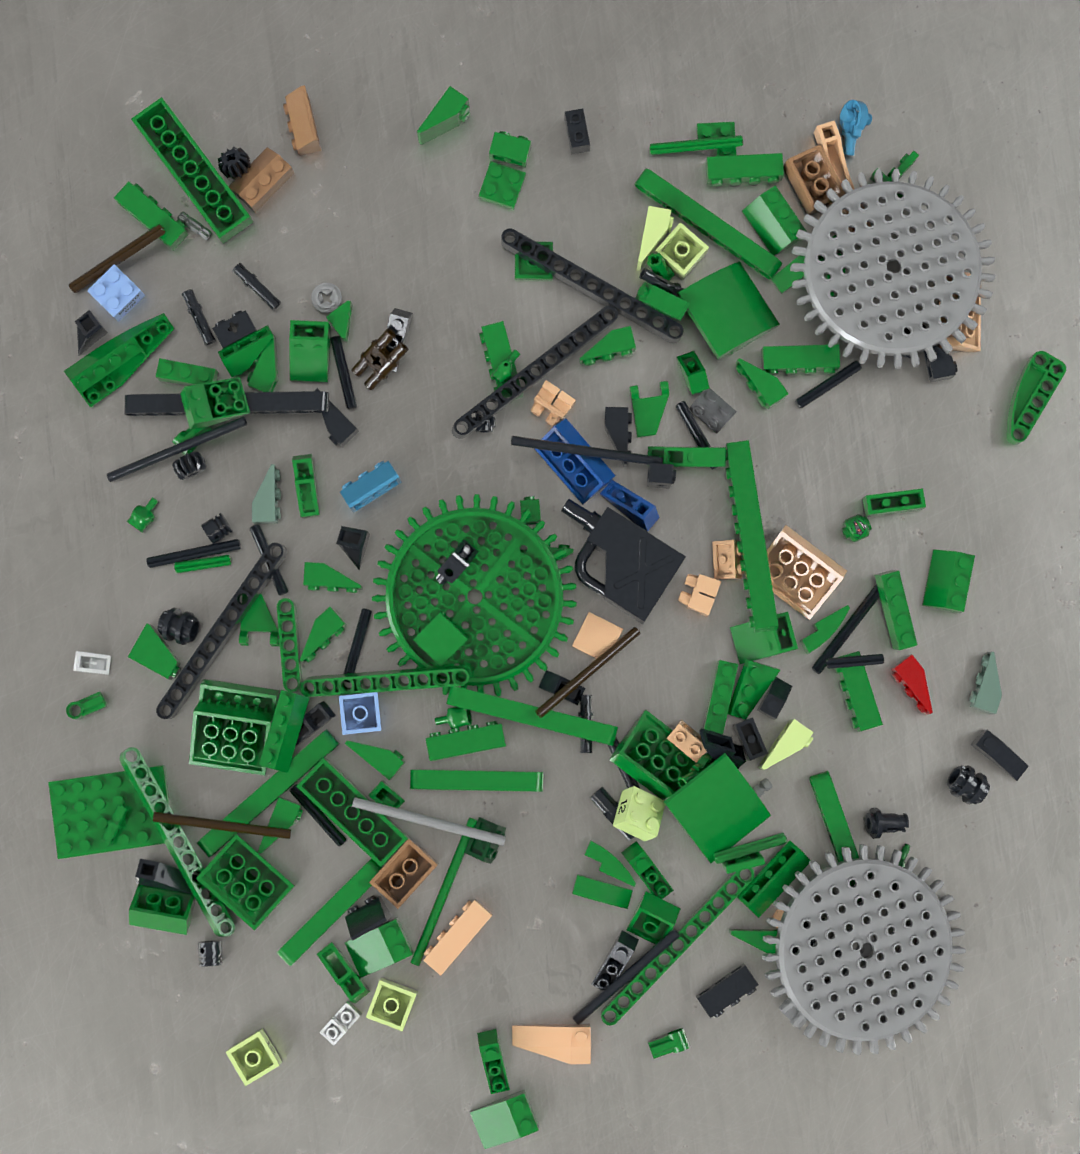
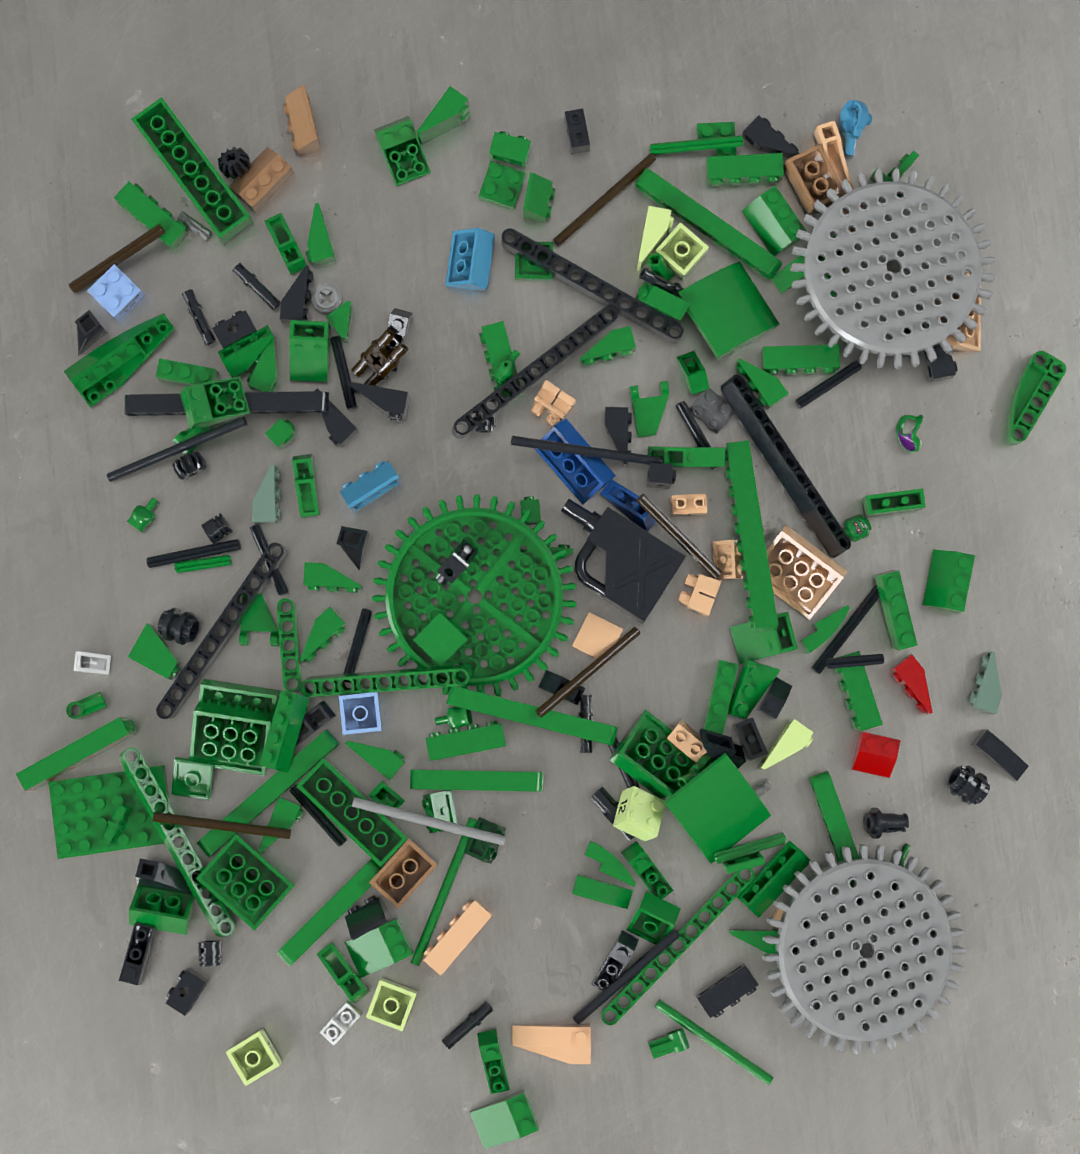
(76, 753): none -> green brick
(137, 955): none -> black slope
(192, 778): none -> green tile
(195, 983): none -> black brick
(281, 433): none -> green brick
(285, 243): none -> green slope
(295, 301): none -> black slope
(319, 243): none -> green slope
(388, 401): none -> black slope
(402, 150): none -> green slope
(439, 806): none -> bracket
(470, 259): none -> dark azure slope
(473, 1020): none -> black pin
(538, 198): none -> green slope
(604, 199): none -> dark brown piece
(679, 536): none -> dark brown axle
(688, 504): none -> light nougat hips
(714, 1042): none -> green piece
(766, 139): none -> black slope
(785, 466): none -> black beam
(875, 754): none -> red slope
(909, 441): none -> green piece

